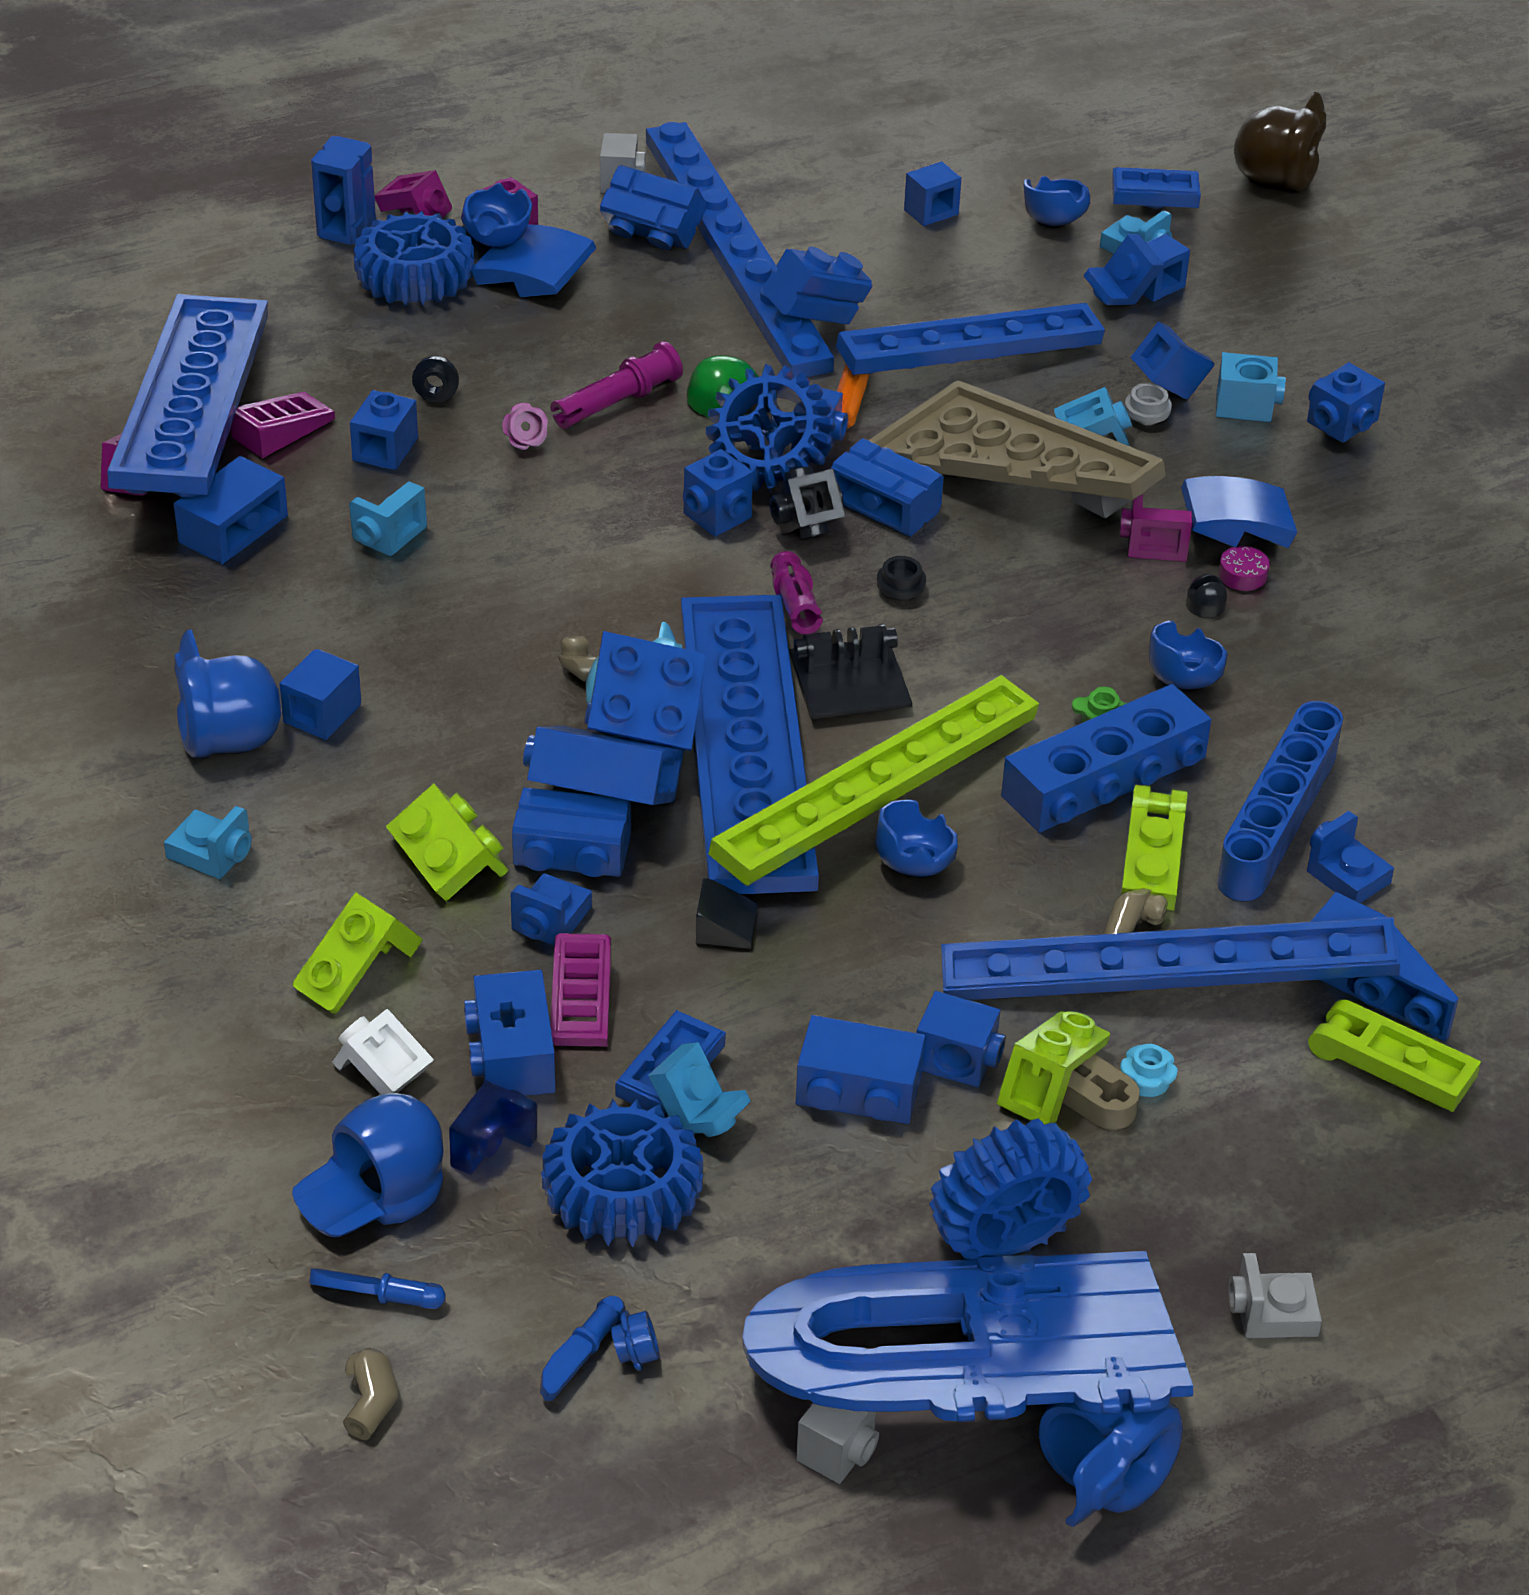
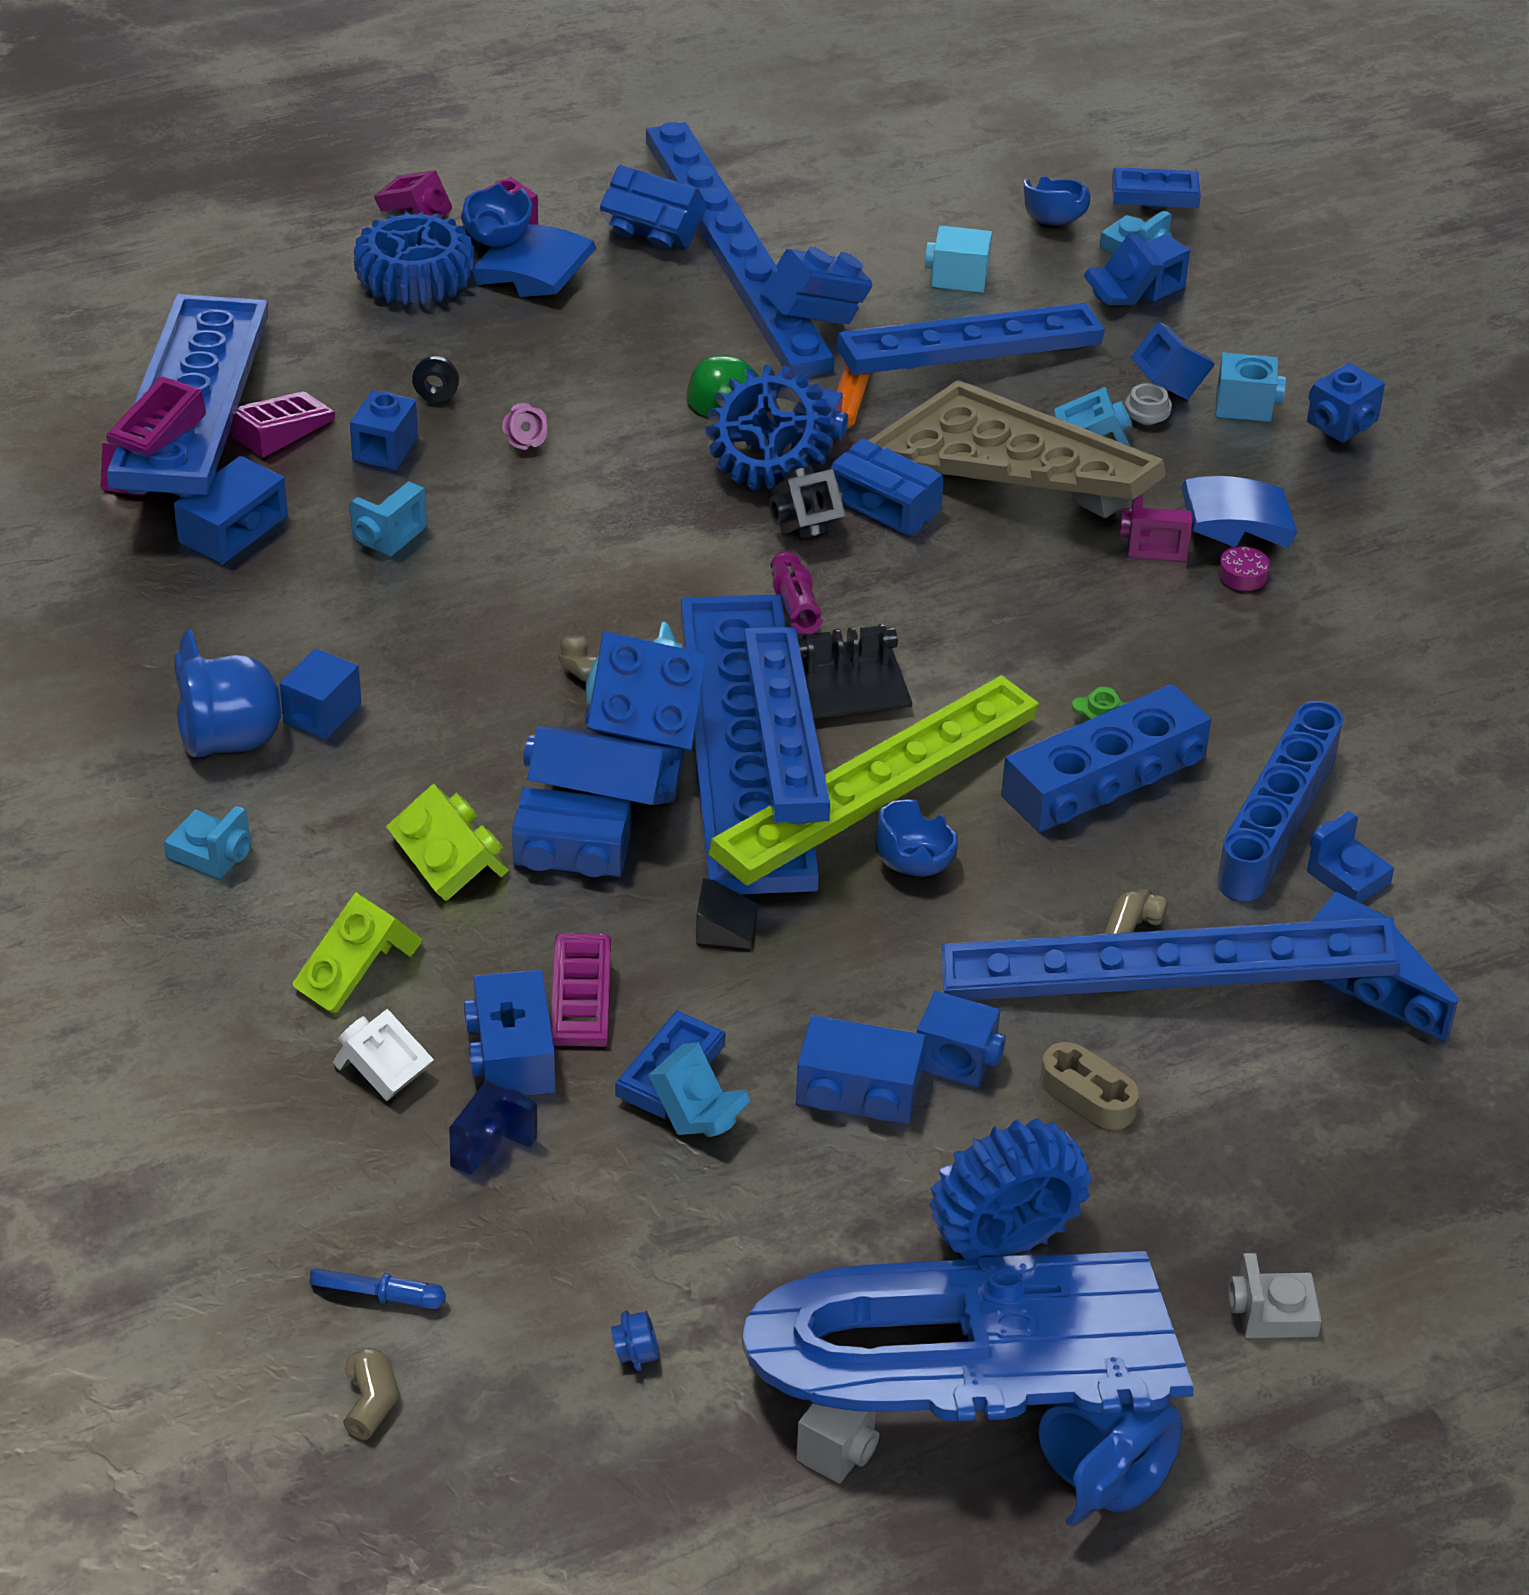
(168, 400): none -> magenta slope
(343, 189): blue brick -> none
(404, 1146): blue piece -> none
(548, 908): blue bracket -> none
(577, 1349): blue piece -> none
(617, 151): light grey plate -> none
(622, 1191): blue gear -> none
(633, 378): magenta pin -> none
(718, 492): blue brick -> none
(786, 726): none -> blue plate
(901, 578): black plate -> none
(932, 193): blue plate -> none
(959, 258): none -> medium azure brick
(1044, 1063): lime bracket -> none
(1150, 1068): medium azure plate -> none
(1155, 843): lime plate -> none
(1185, 660): blue hair -> none
(1206, 596): black hinge -> none
(1281, 145): dark brown piece -> none
(1394, 1054): lime plate -> none

